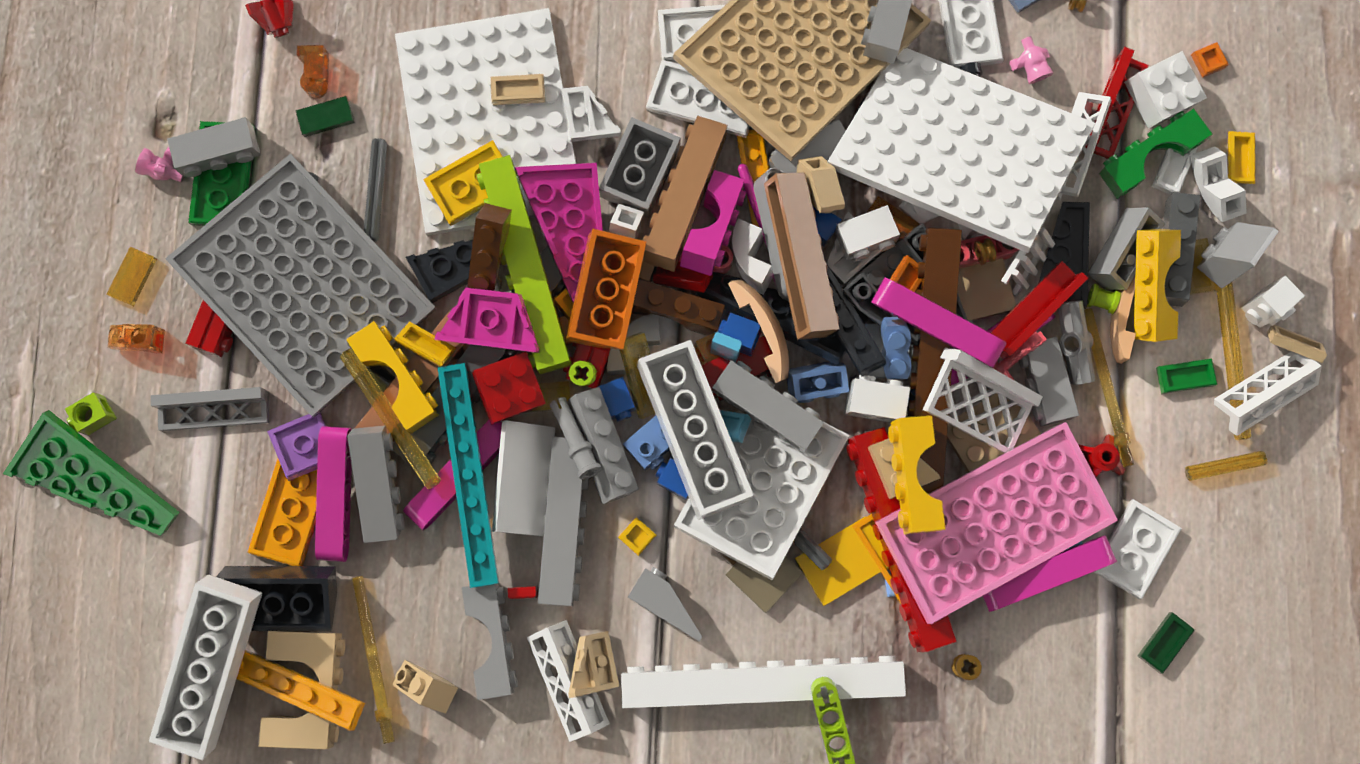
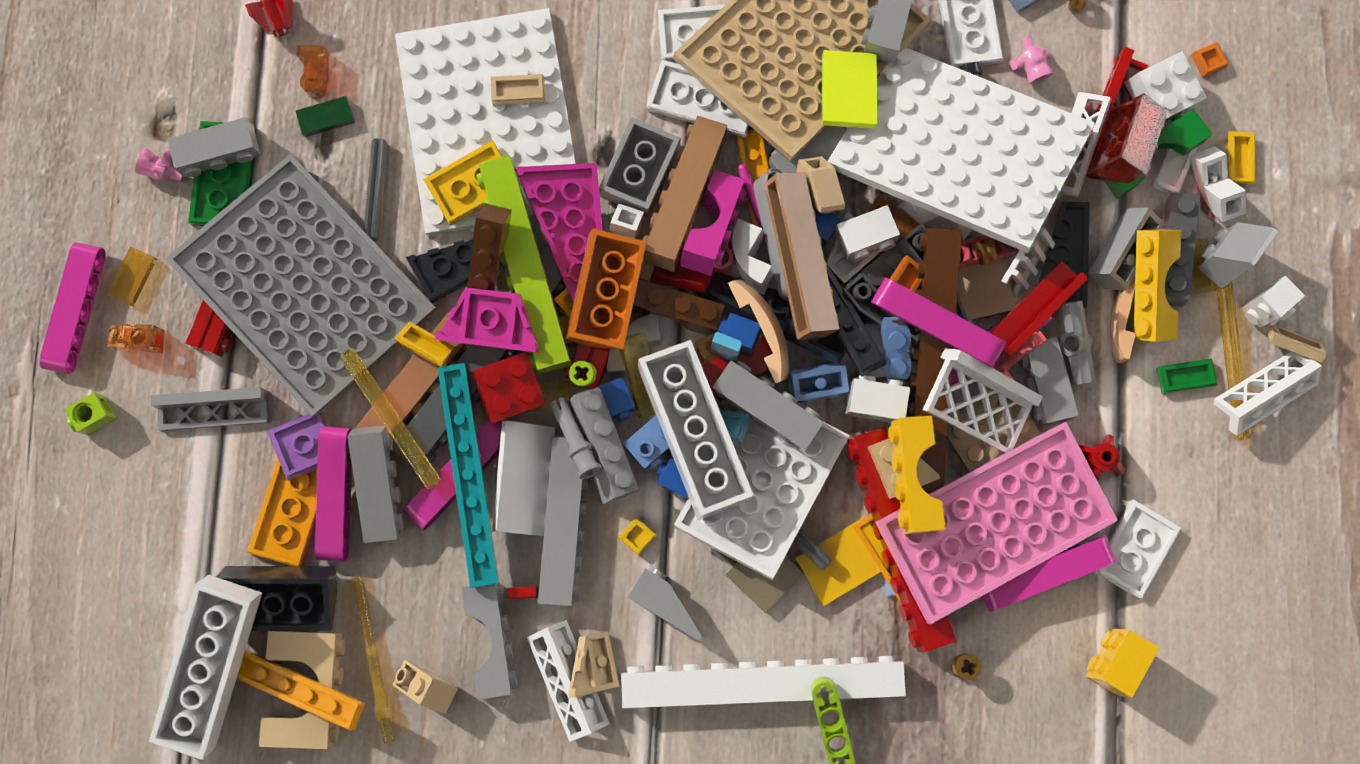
(72, 308): none -> dark pink beam
(80, 472): green wing -> none
(381, 376): black plate -> none
(412, 405): yellow arch -> none
(585, 116): white wing -> none
(849, 89): none -> neon yellow tile
(1103, 298): lime bush -> none
(1121, 438): clear yellow bar -> none
(1121, 662): none -> yellow brick
(1128, 141): none -> clear red slope
(1166, 642): dark green tile -> none
(1225, 465): clear yellow axle -> none

